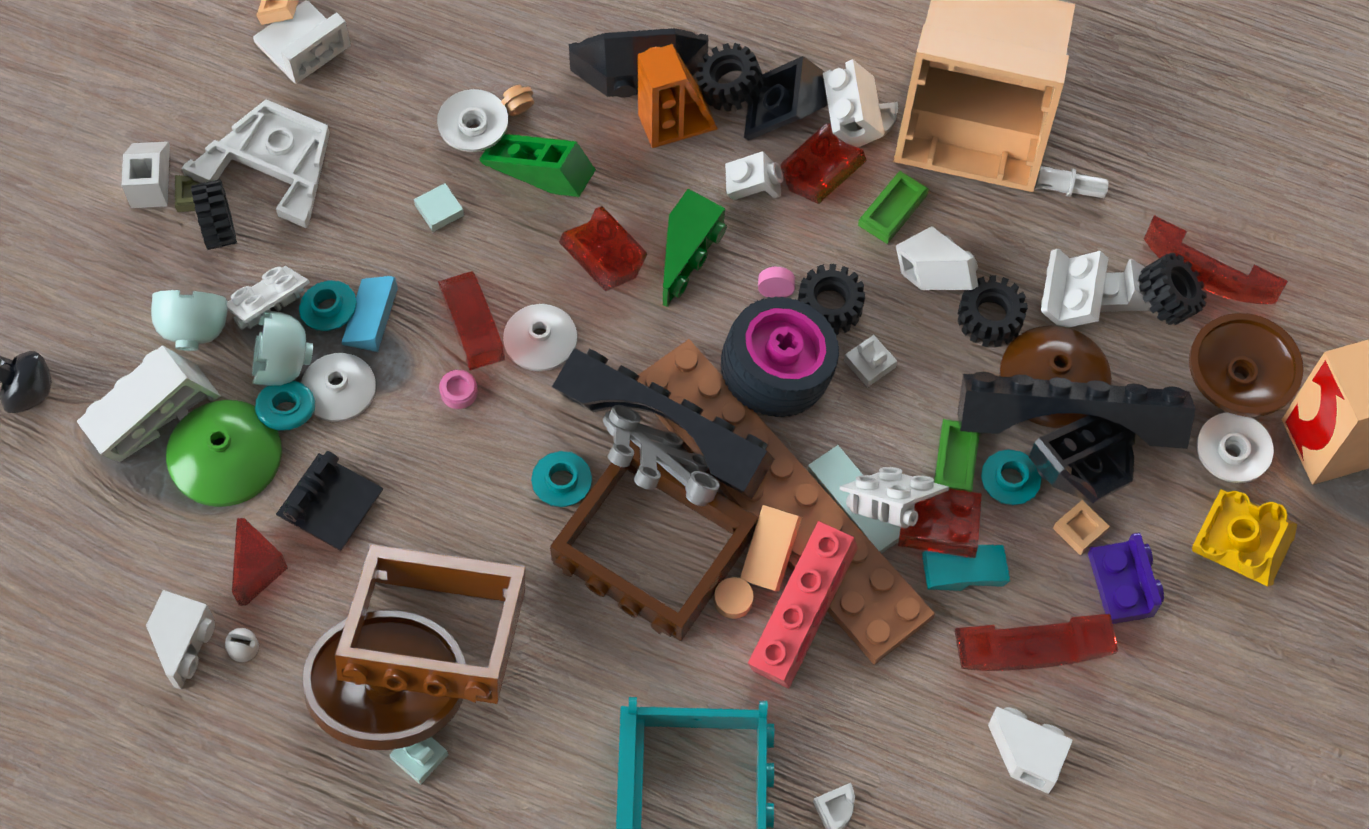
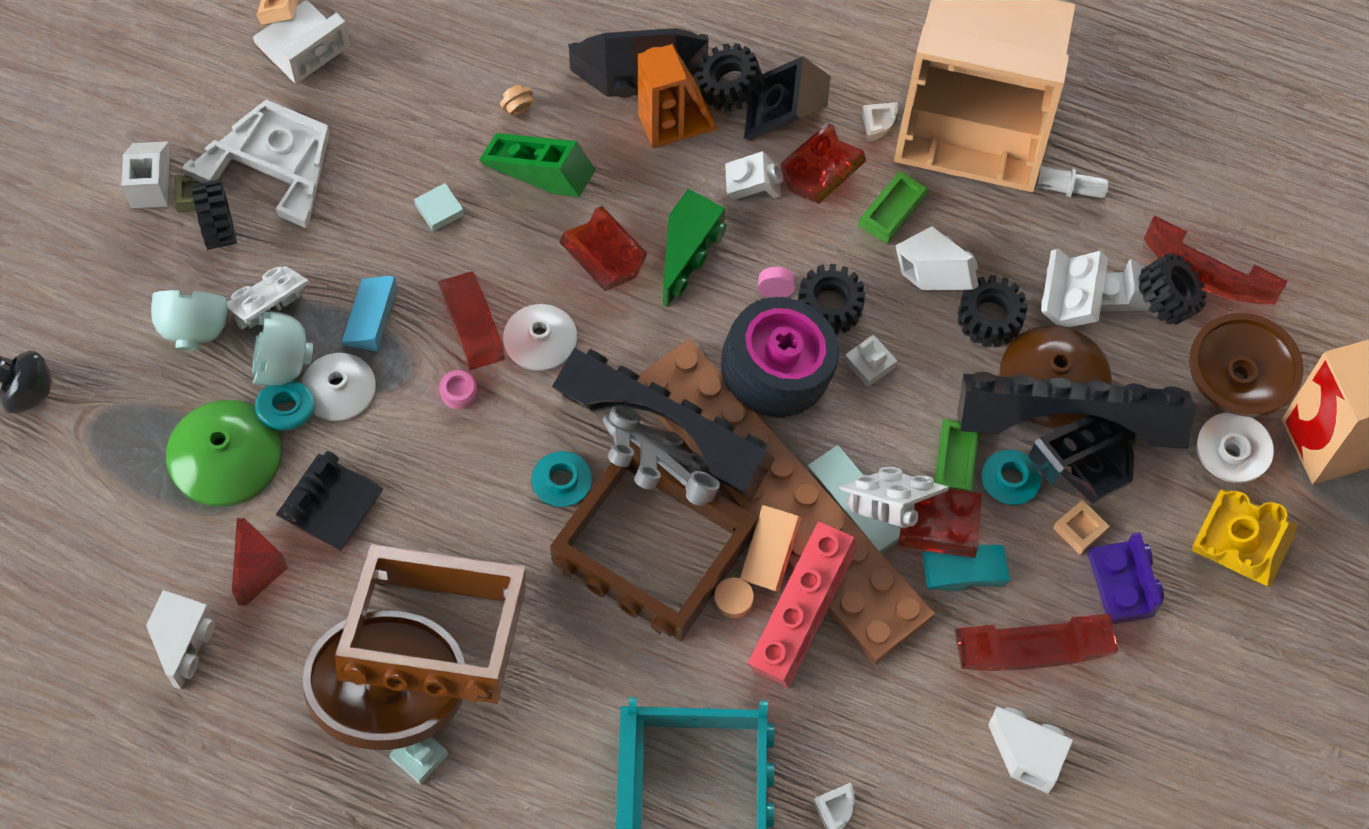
(144, 402): white wedge -> none
(239, 651): white hinge -> none
(334, 316): teal piece -> none
(469, 109): white dish -> none
(851, 102): white brick -> none

